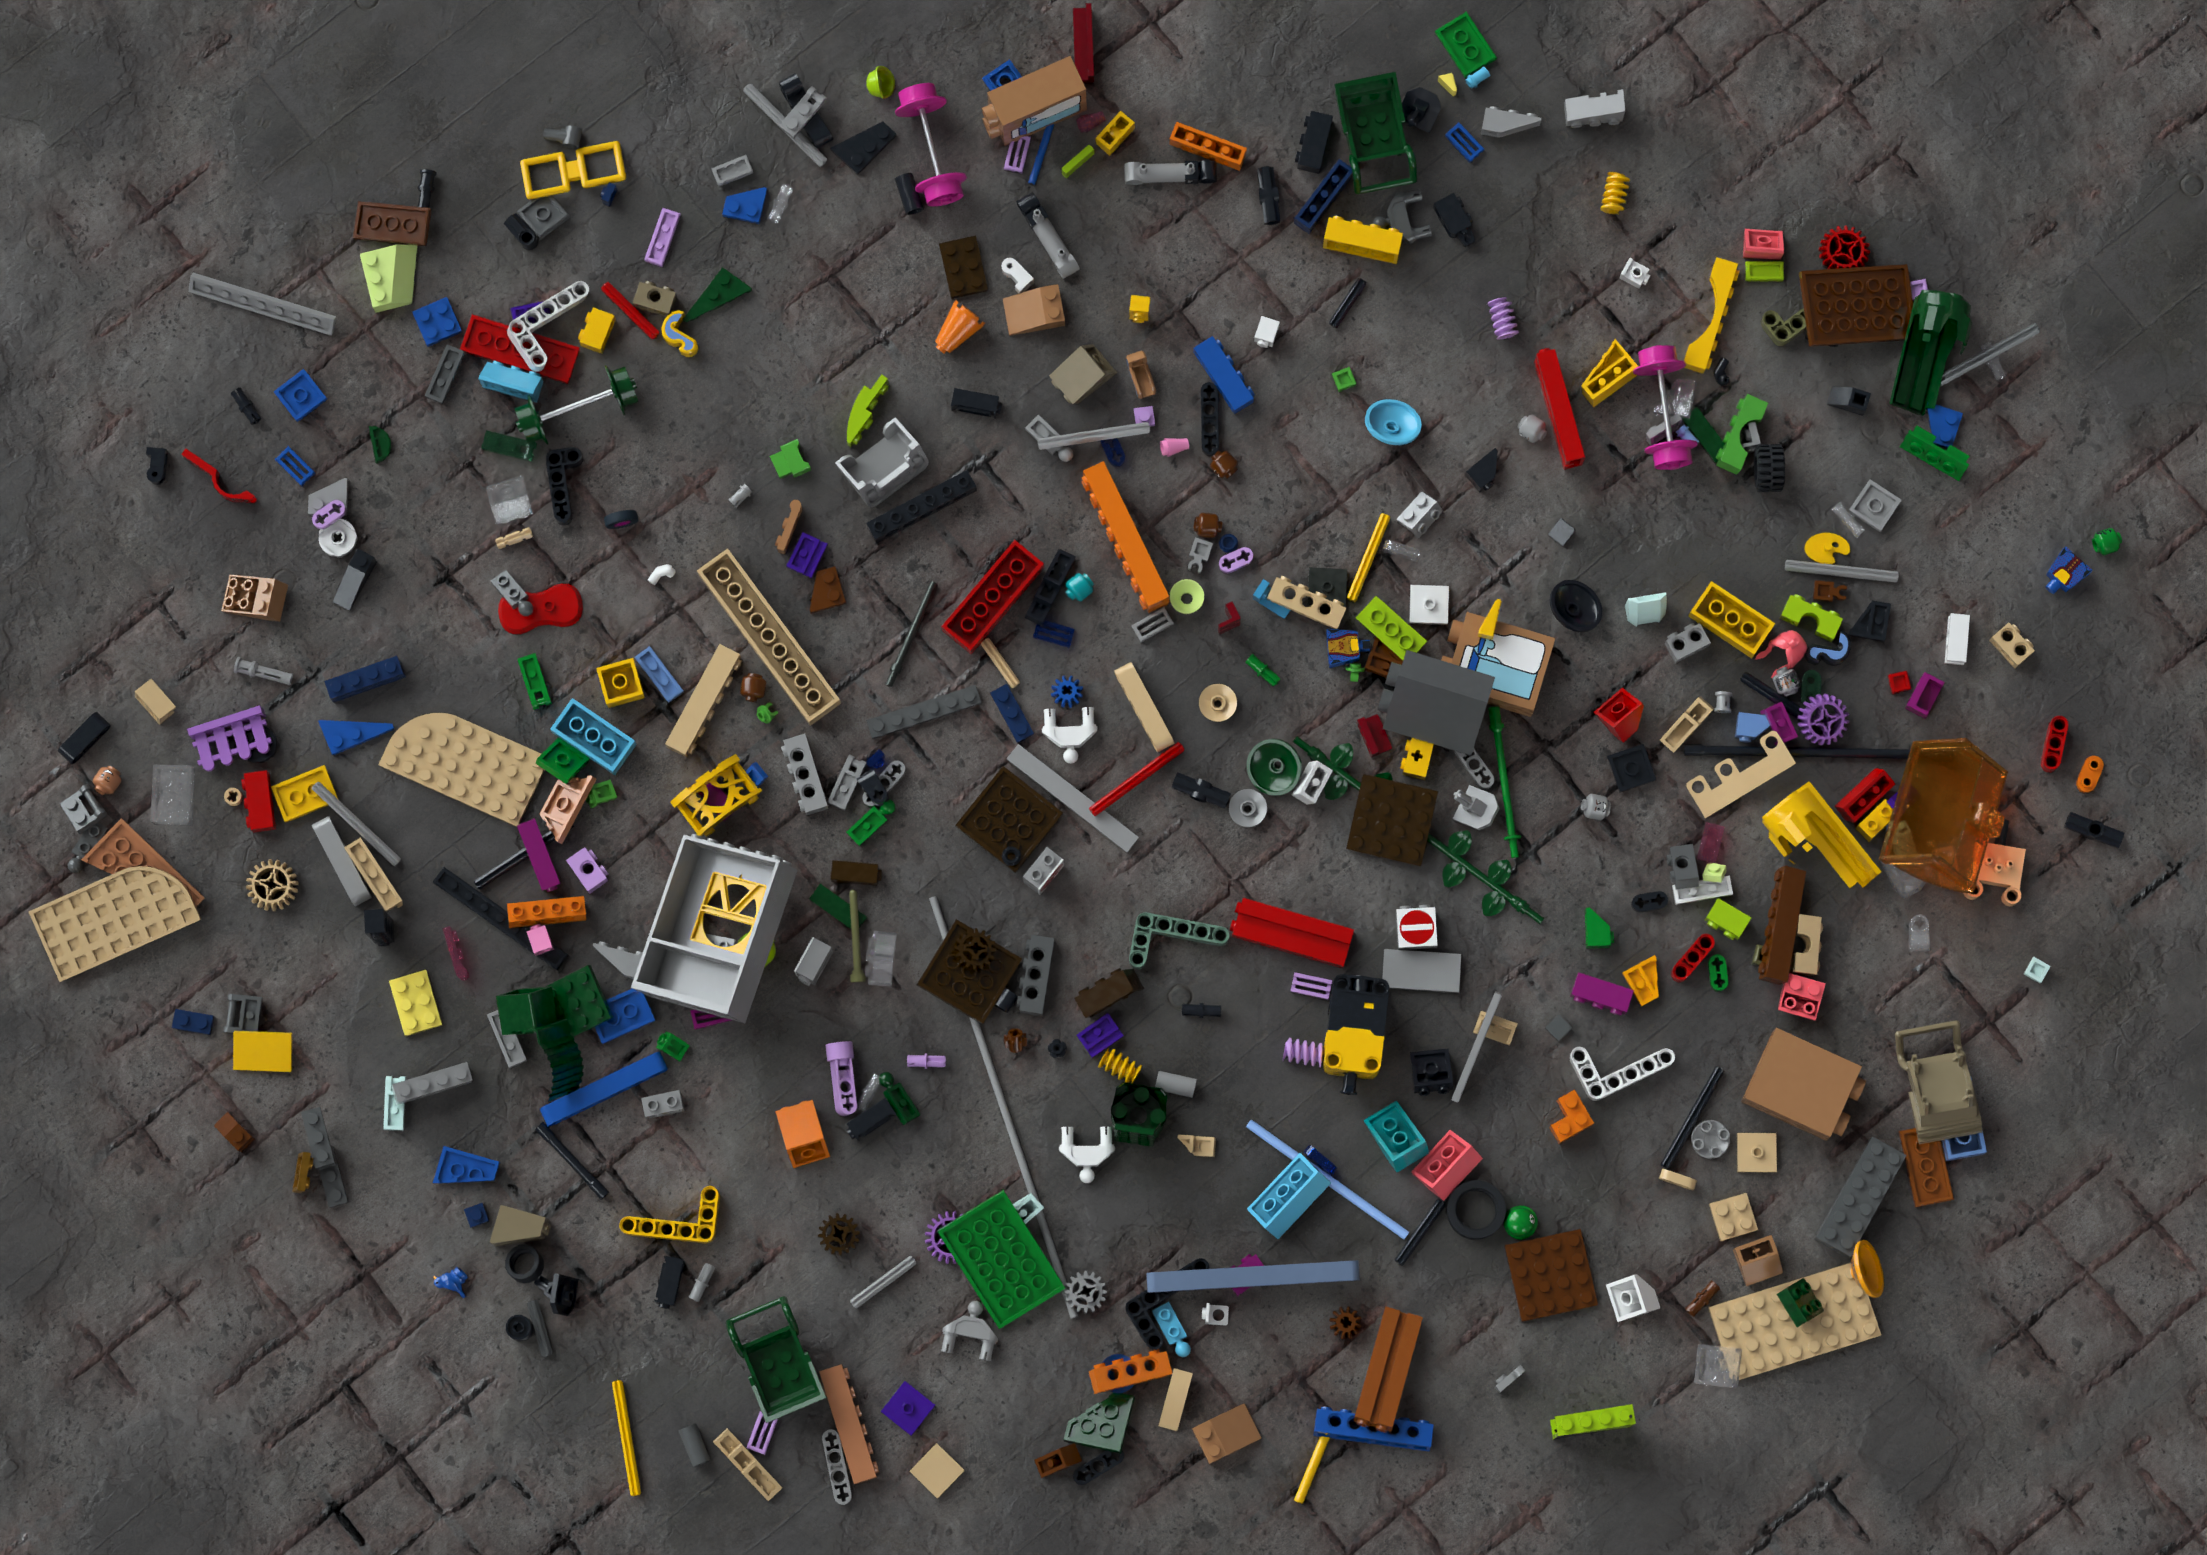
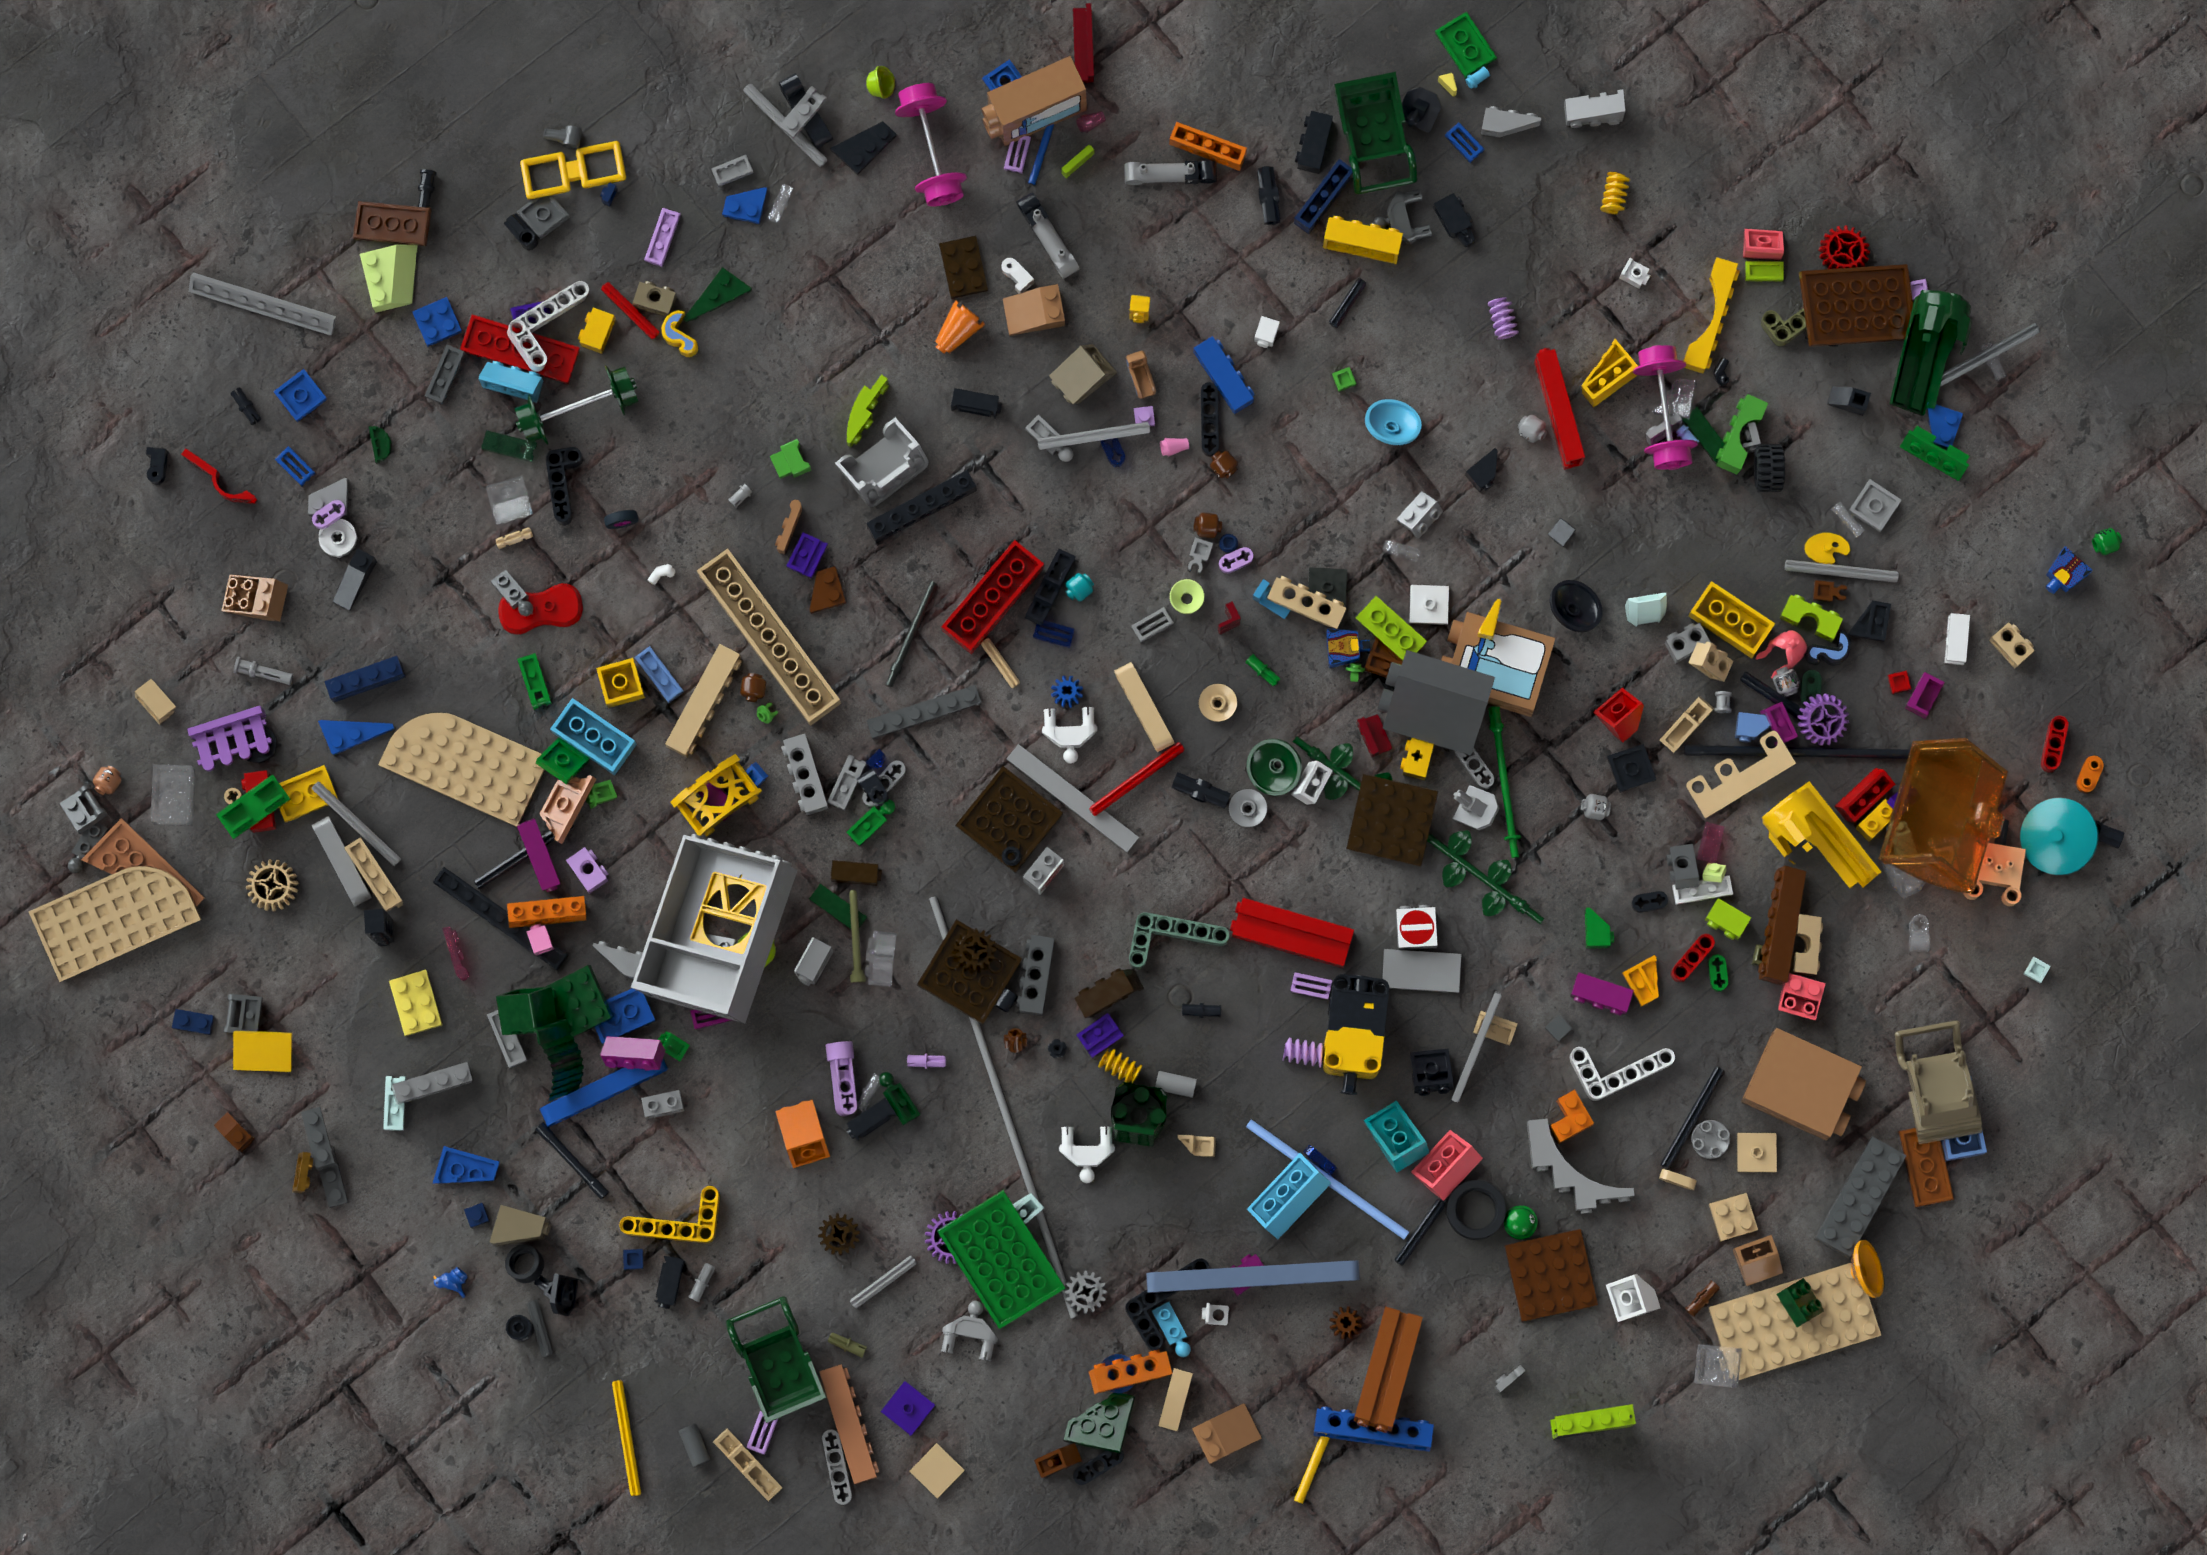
(84, 738): black beam -> none
(253, 806): none -> green brick
(632, 1053): none -> brick
(633, 1259): none -> dark blue plate
(847, 1344): none -> olive axle
(909, 197): black pin -> none
(1012, 713): dark blue plate -> none
(1115, 133): yellow brick -> none
(1127, 540): orange brick -> none
(1368, 557): yellow axle -> none
(1586, 1192): none -> light grey arch
(1711, 661): none -> tan brick
(2059, 836): none -> teal dish

